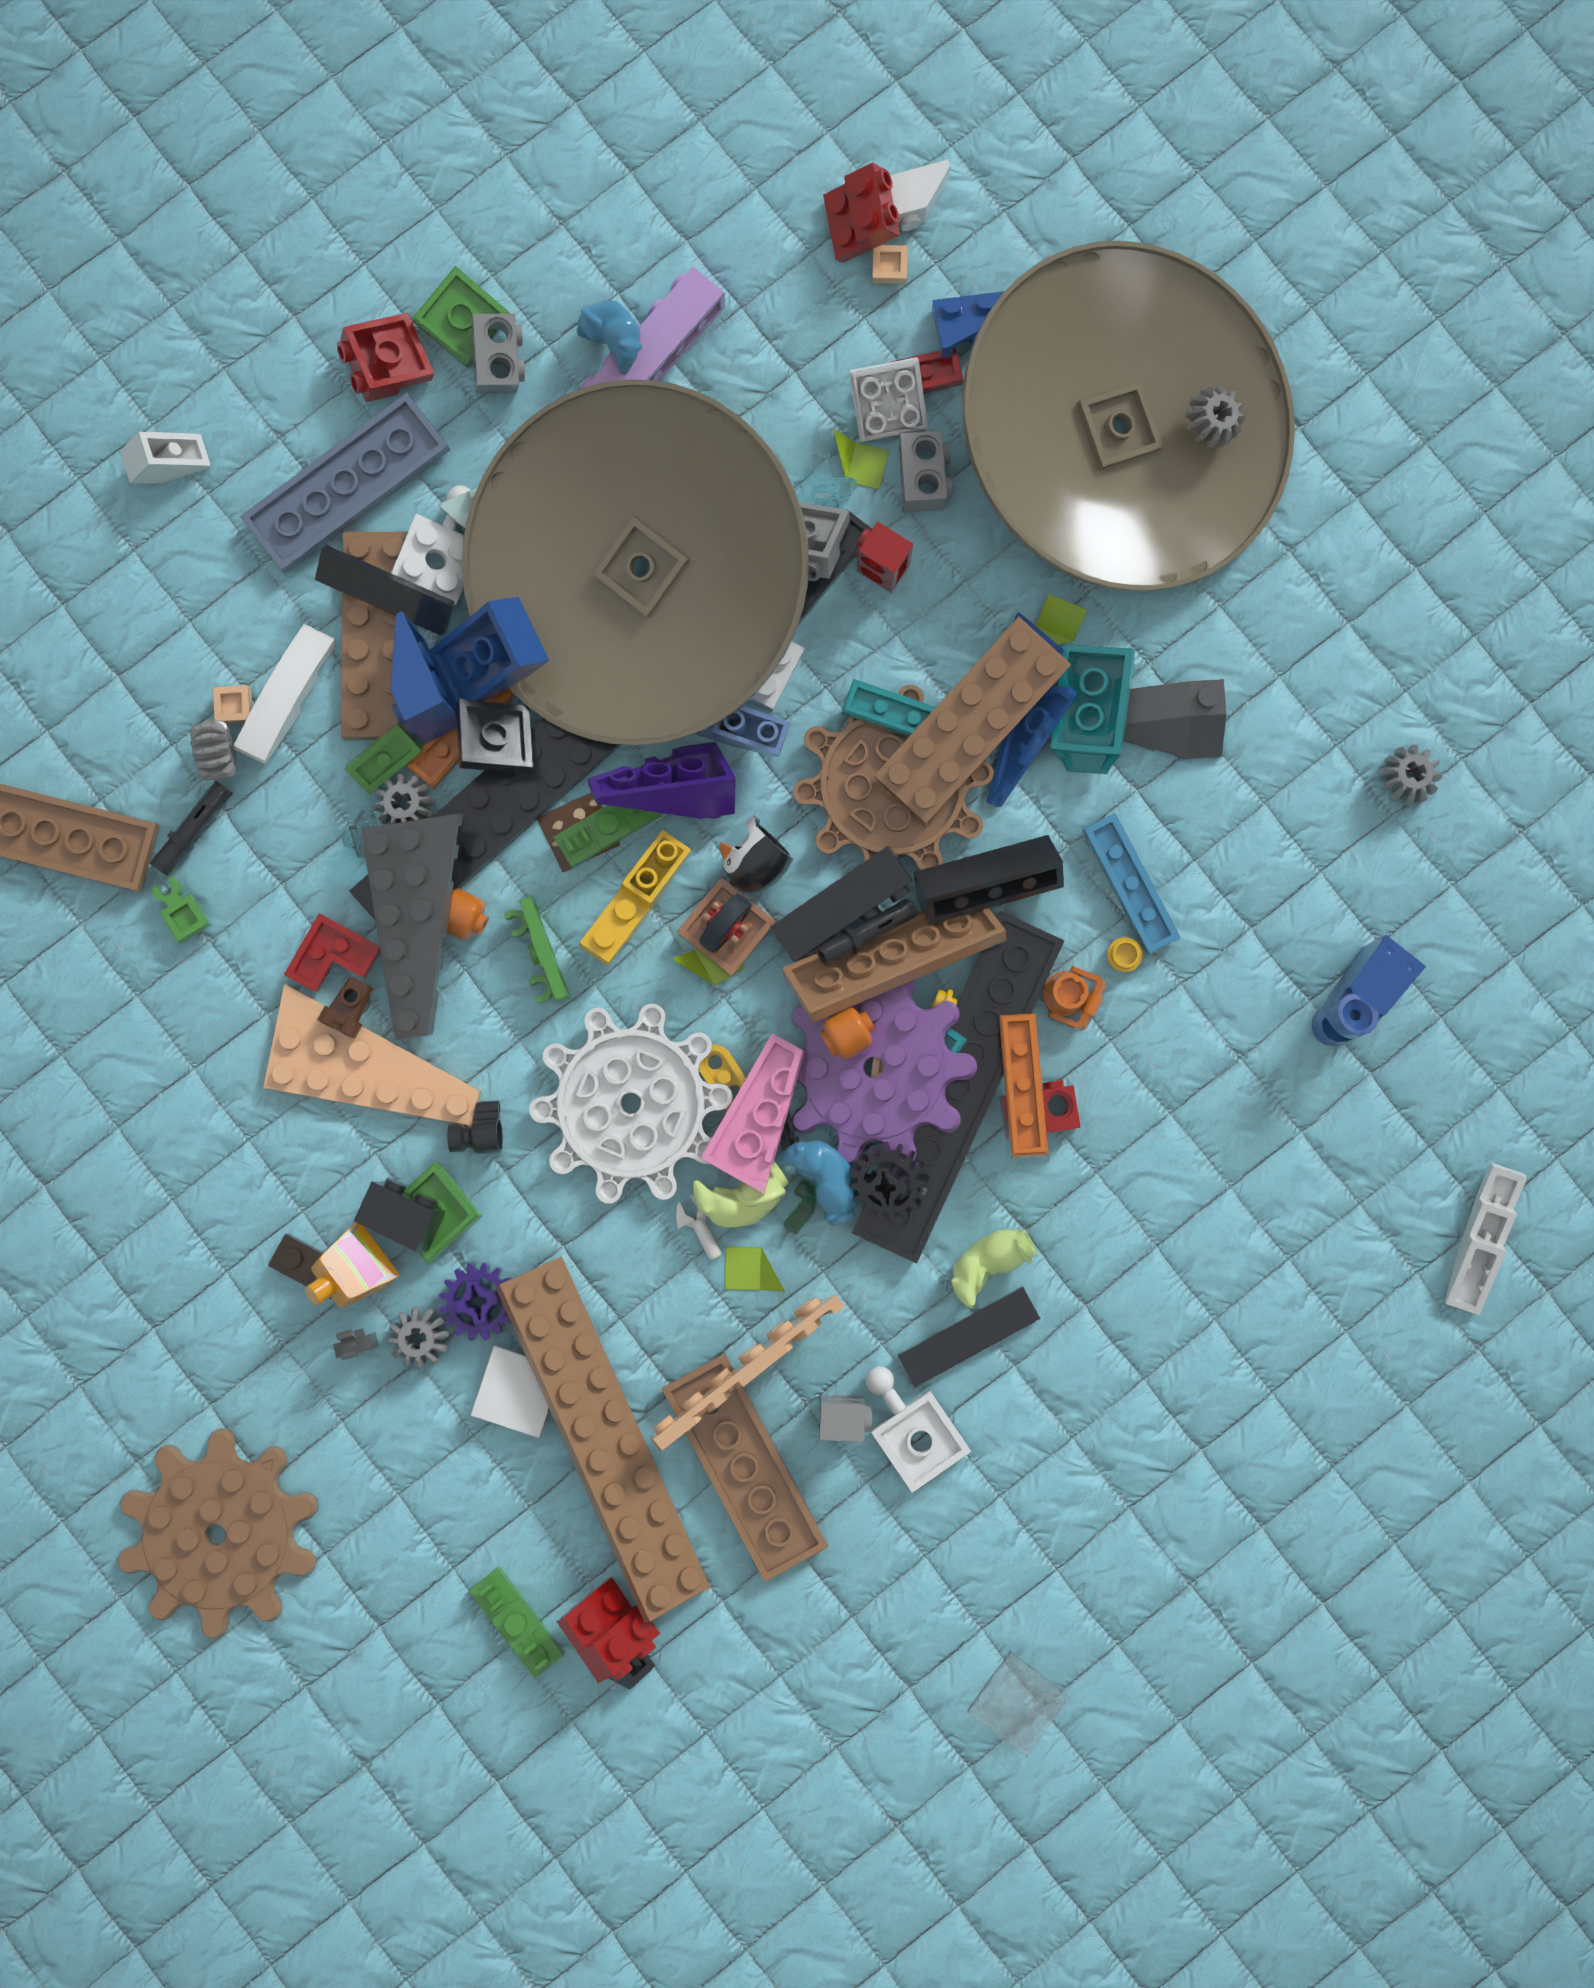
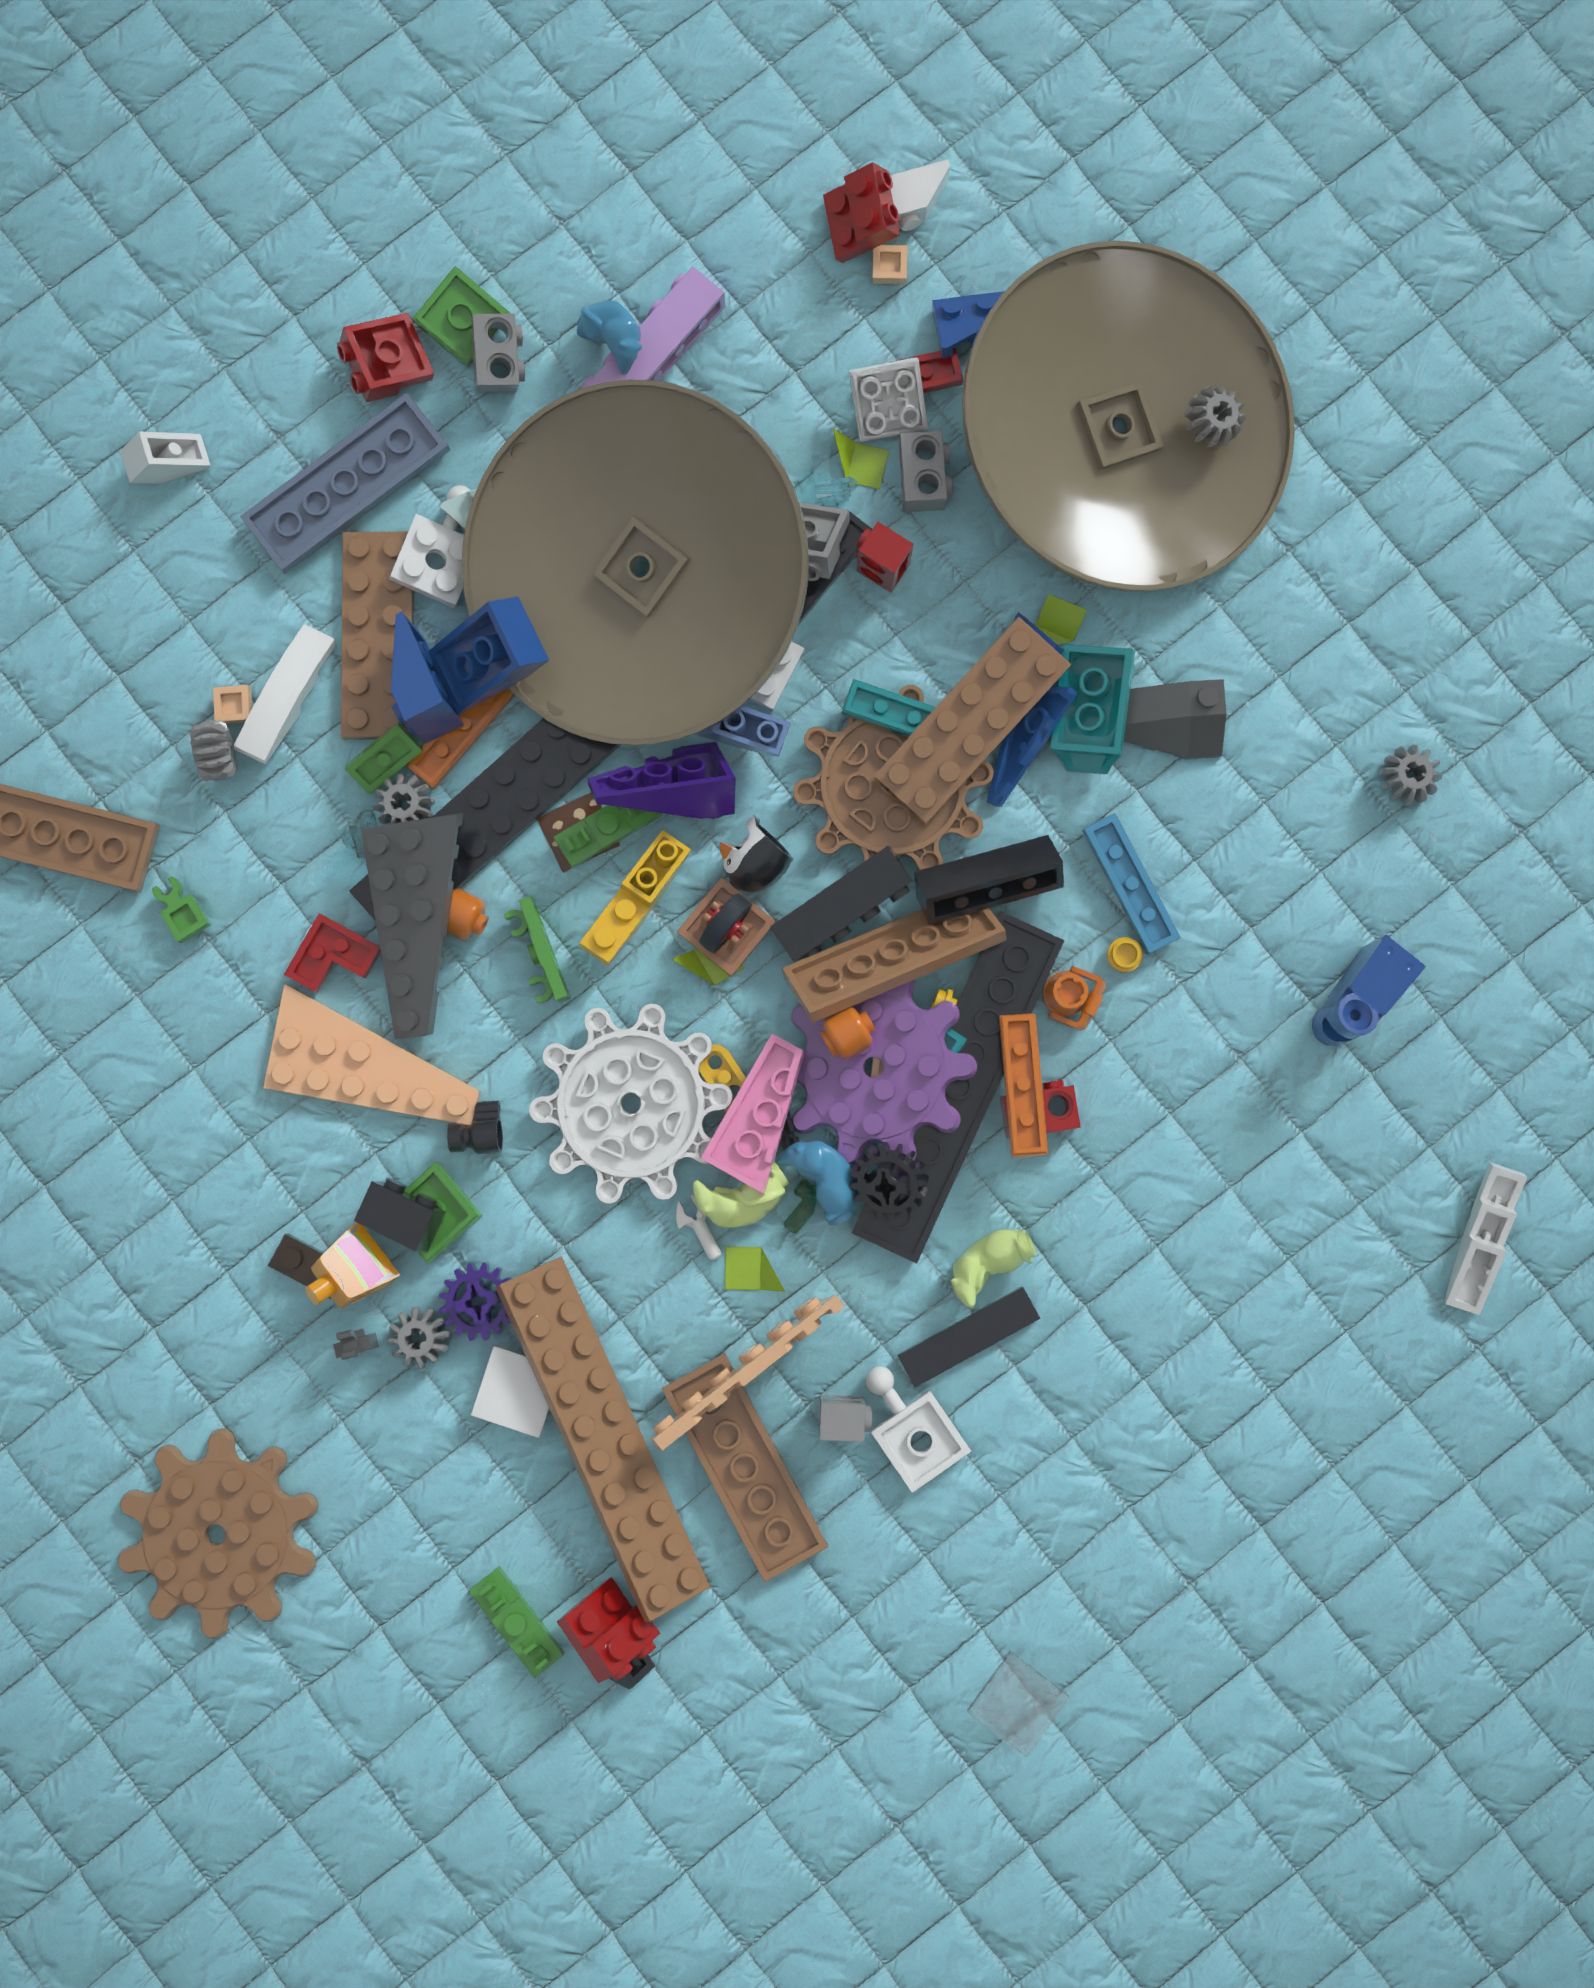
(190, 829): black pin -> none
(345, 1015): reddish brown plate -> none
(384, 590): black tile -> none
(494, 736): plate -> none
(853, 939): black pin -> none

